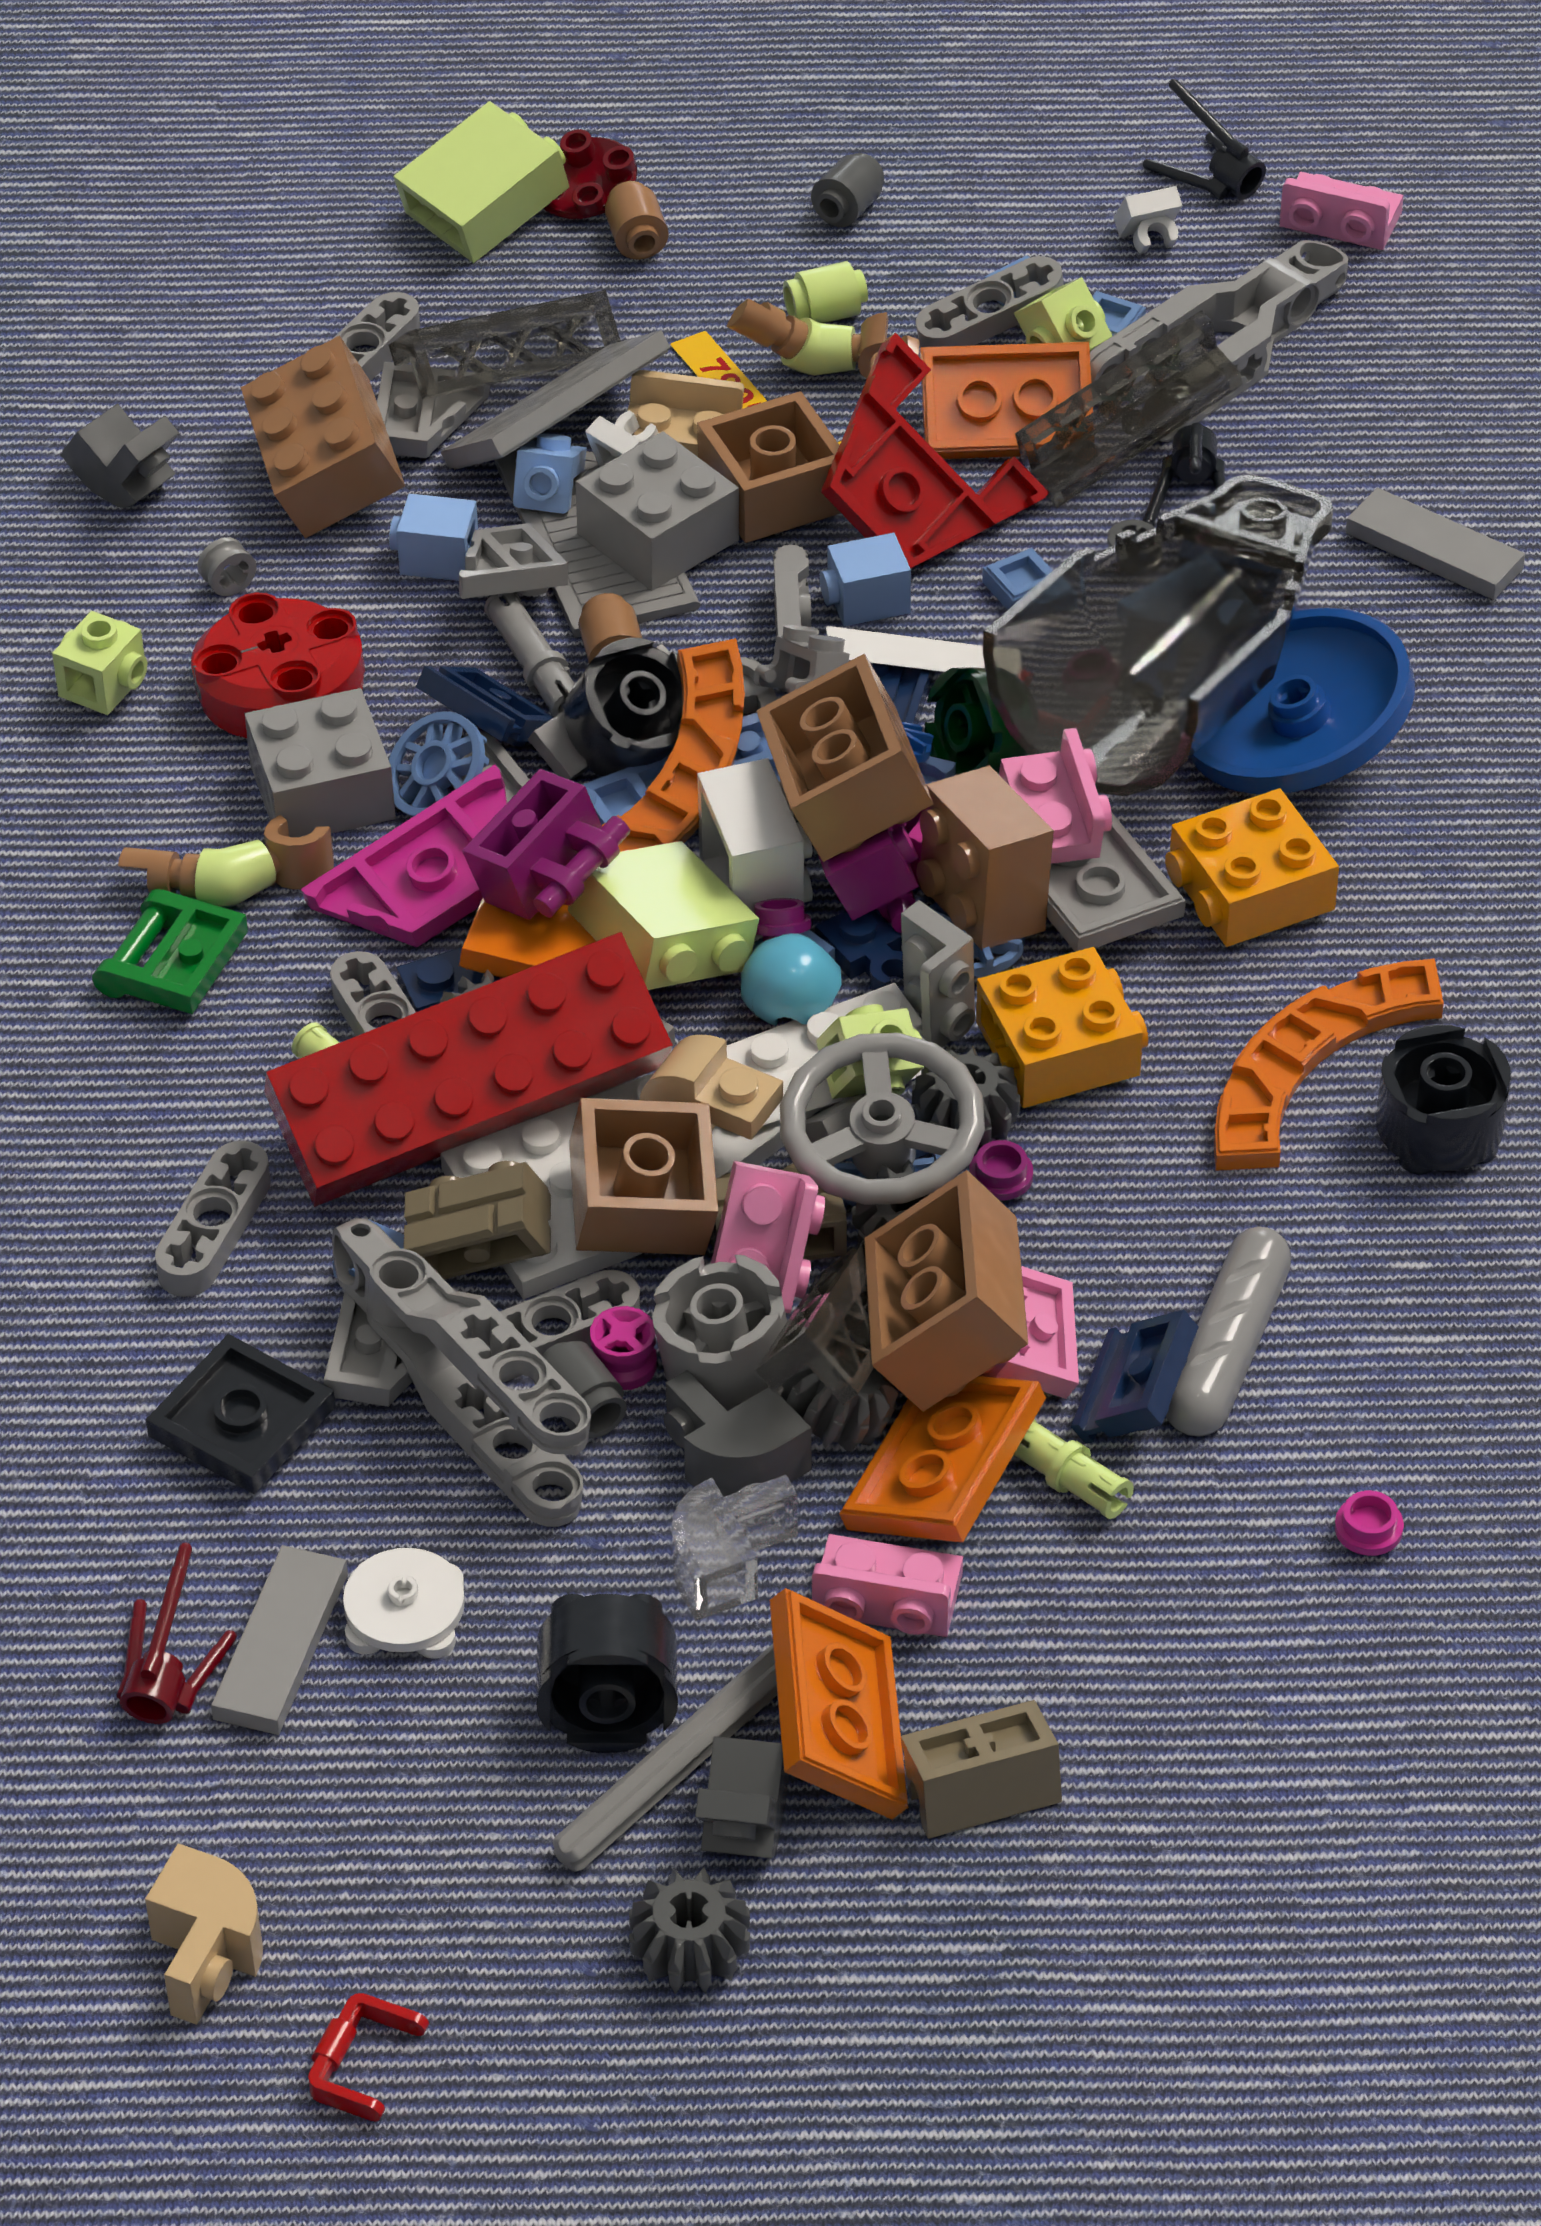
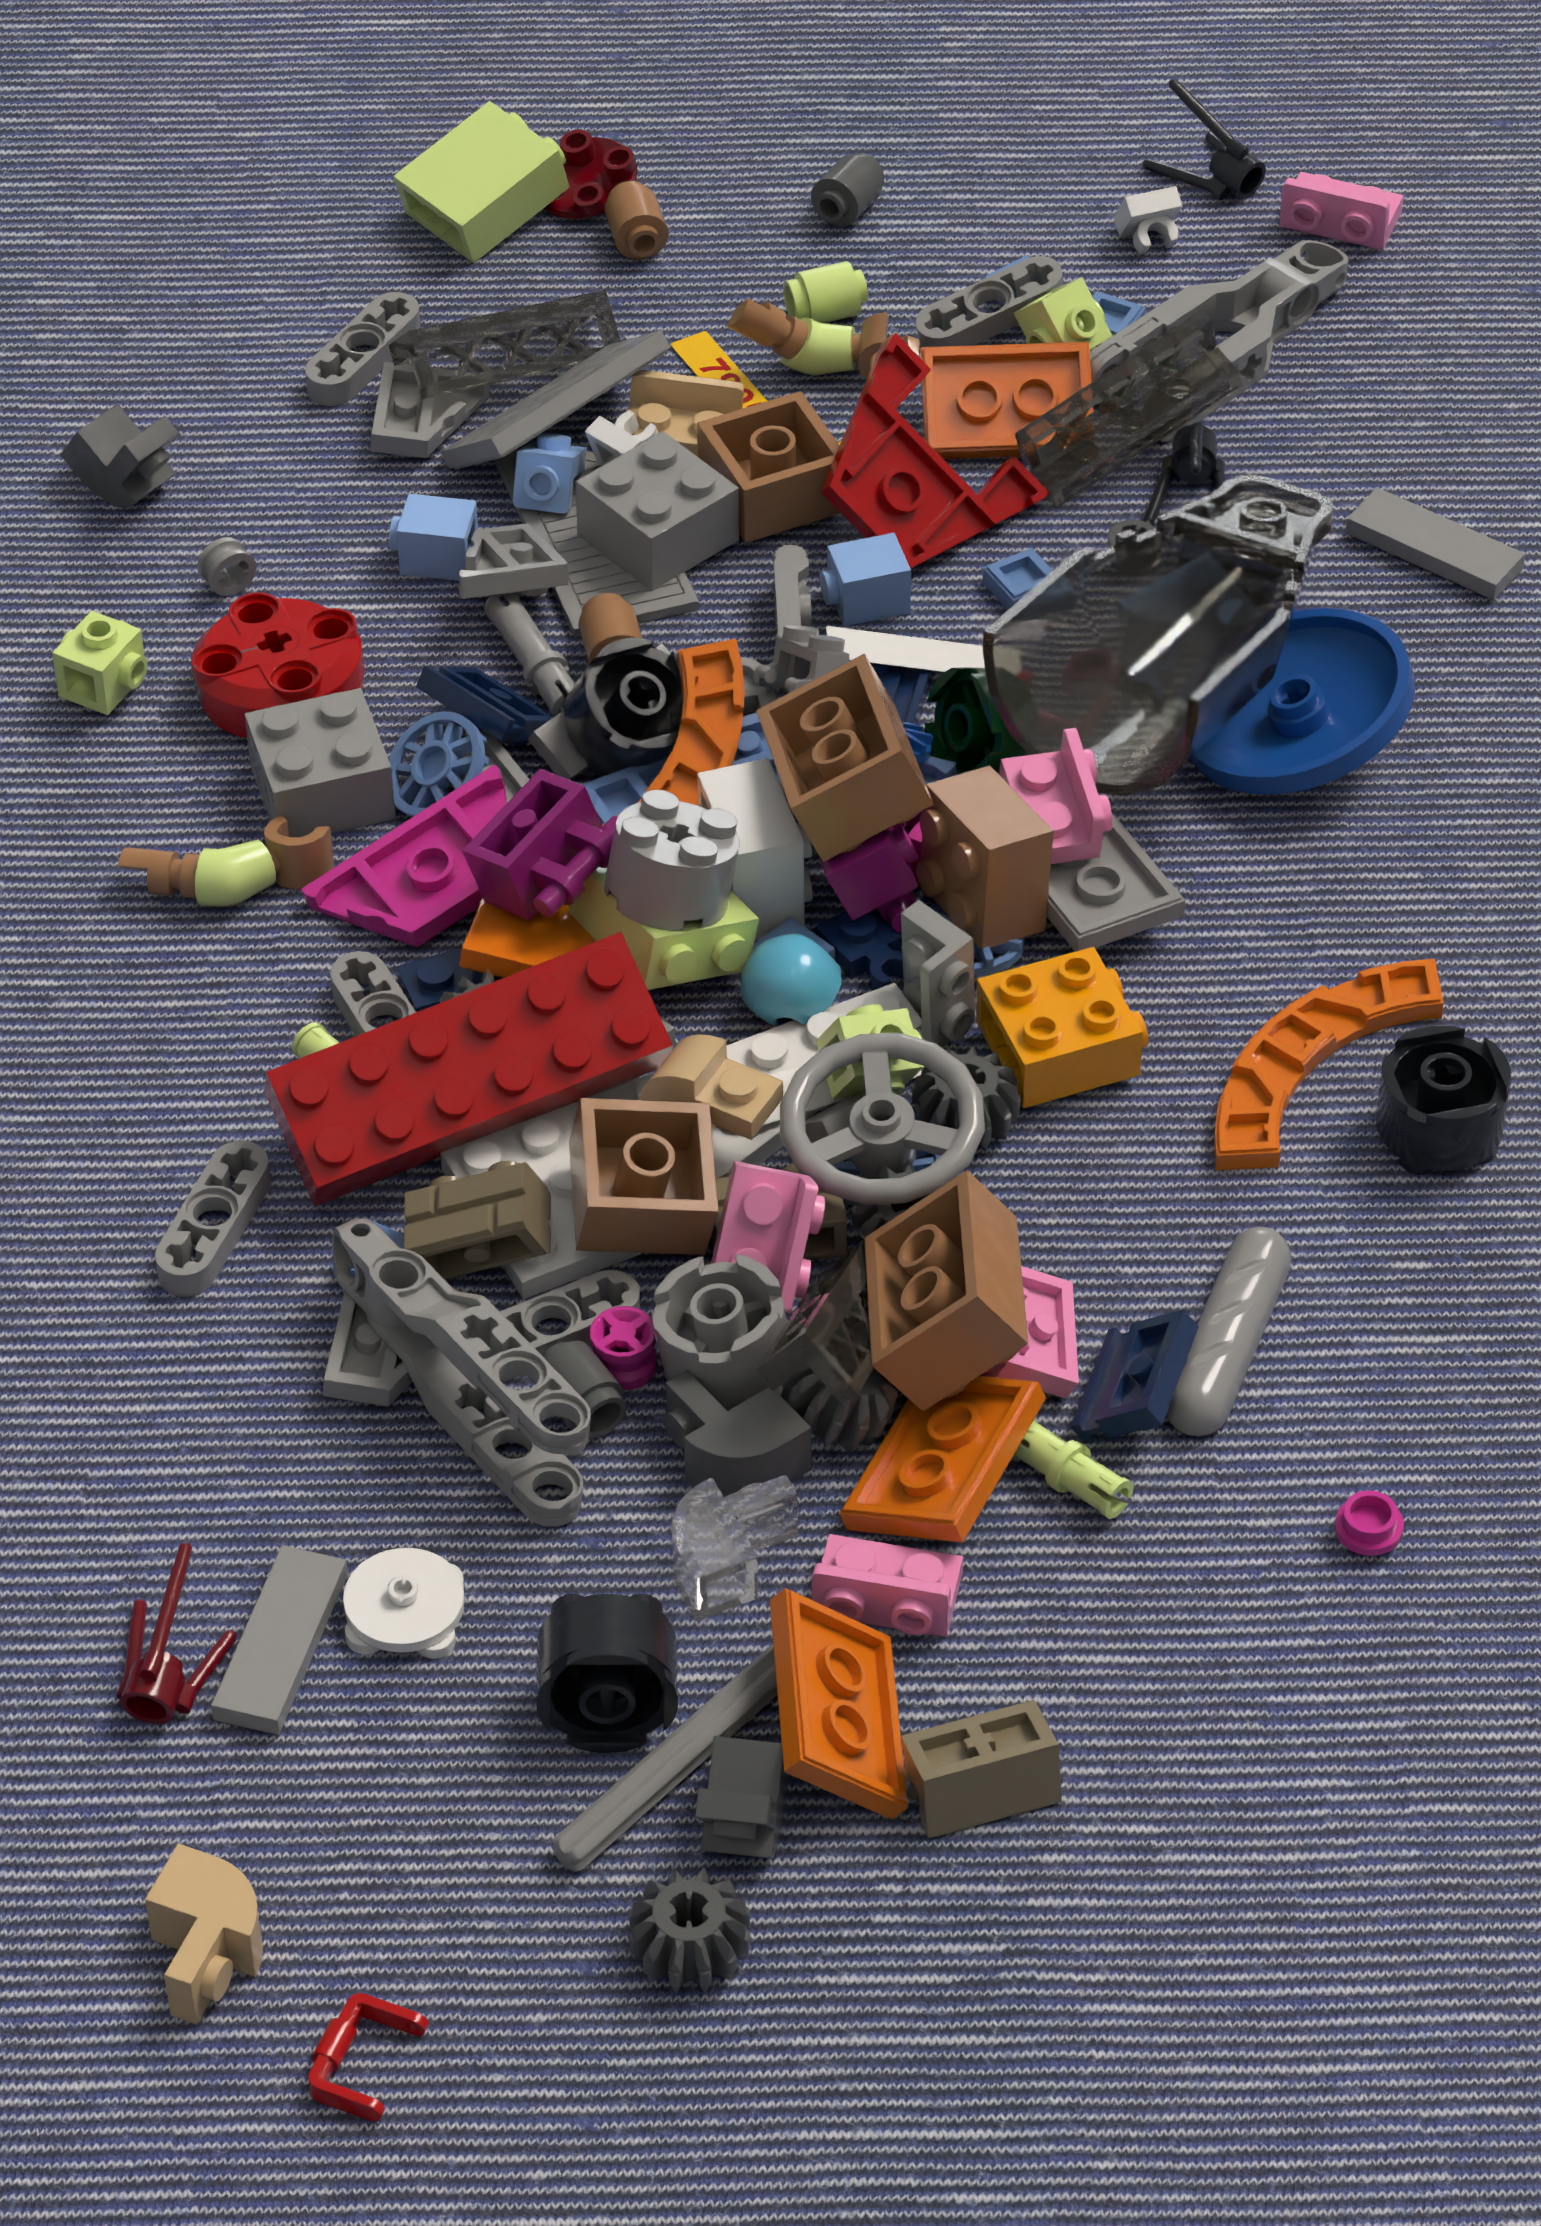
(184, 960): green plate -> none
(240, 1413): black plate -> none
(322, 437): medium nougat brick -> none
(672, 862): none -> light grey brick
(781, 917): magenta plate -> none
(1003, 1169): magenta plate -> none
(1252, 867): light orange brick -> none

